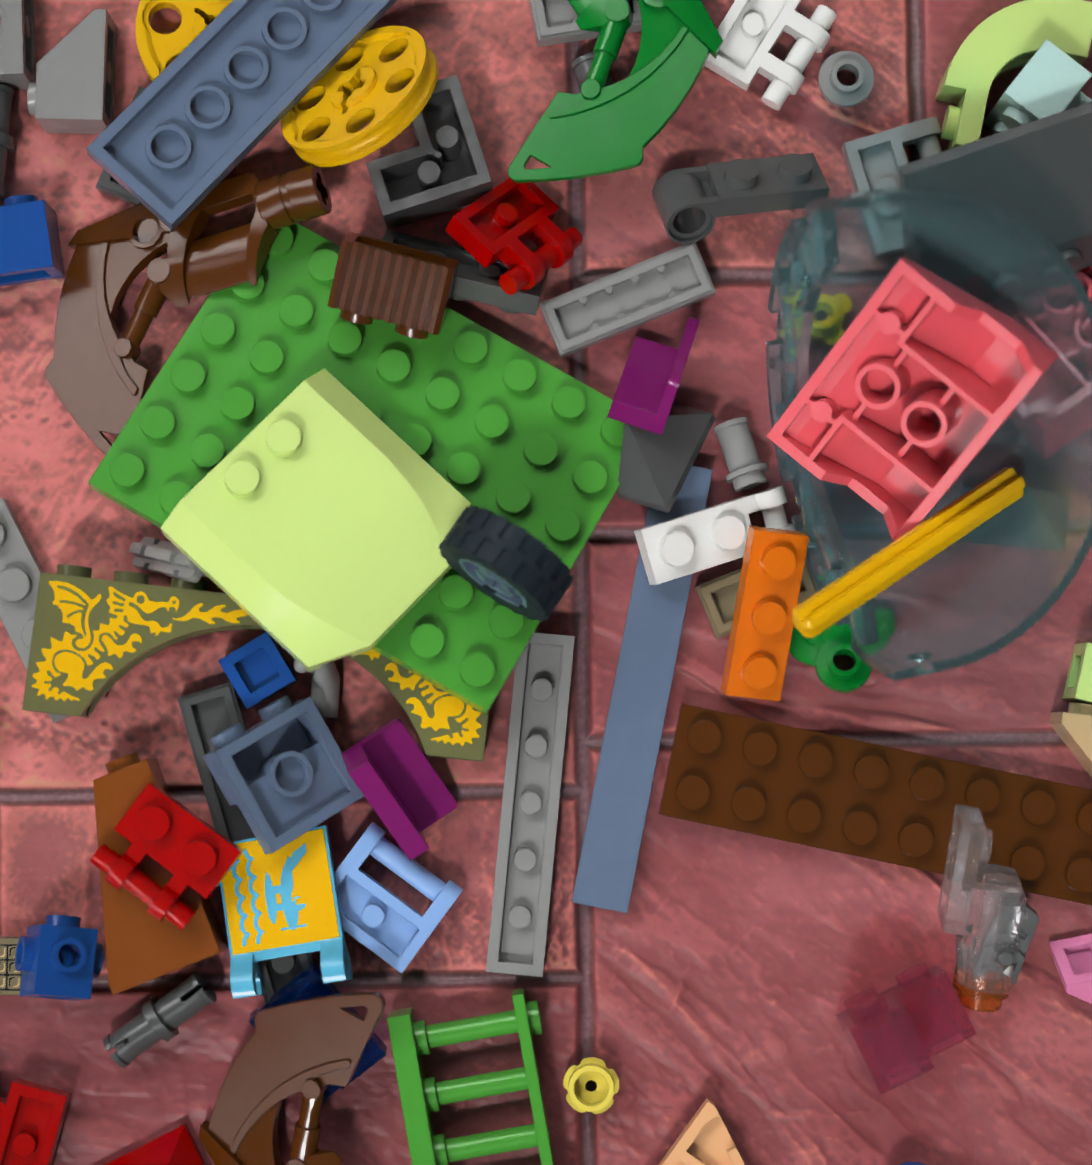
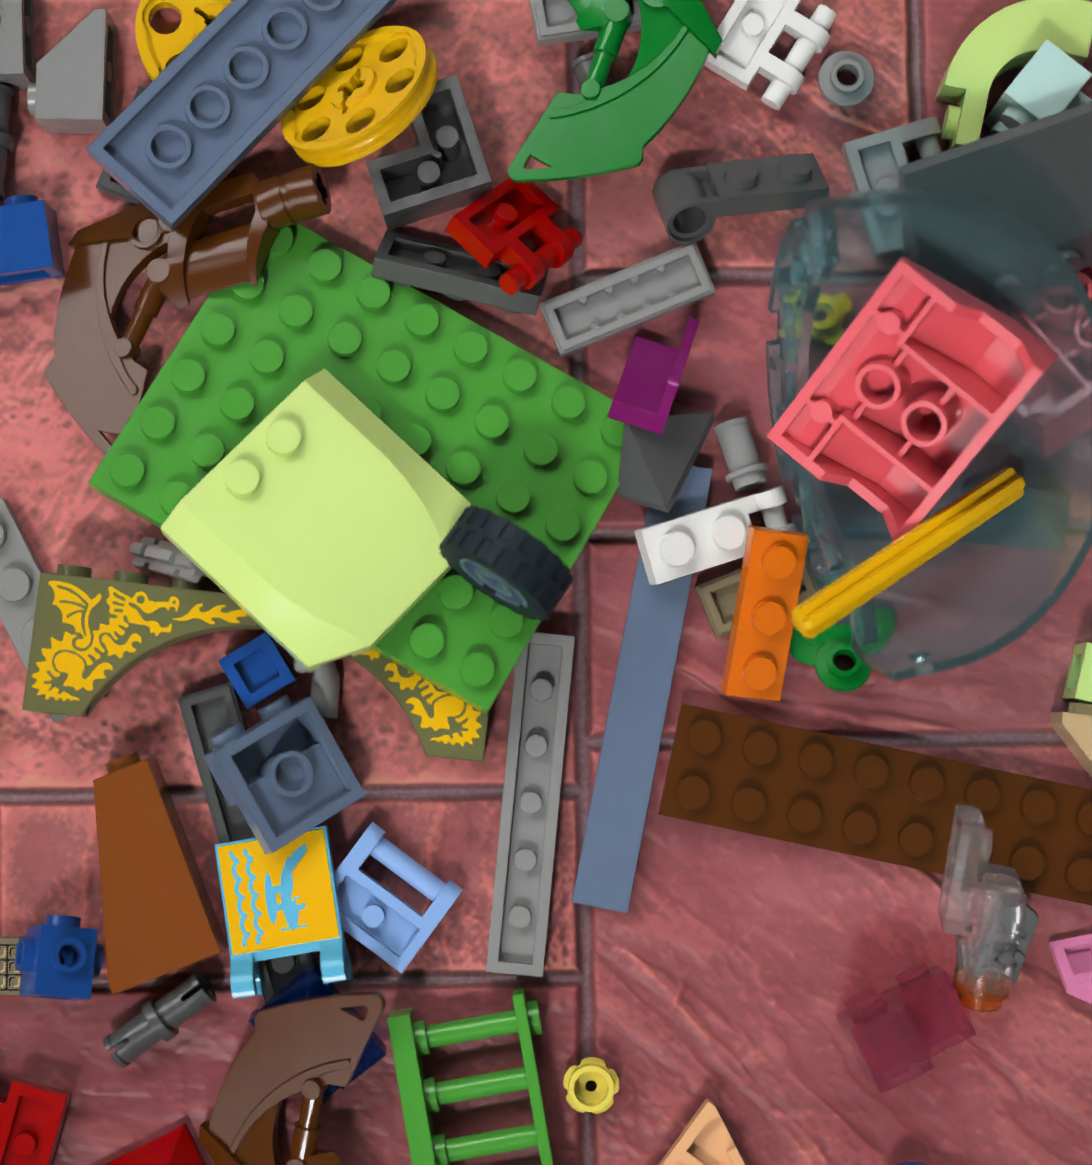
(178, 842): red plate -> none
(392, 285): reddish brown brick -> none
(399, 784): magenta panel -> none

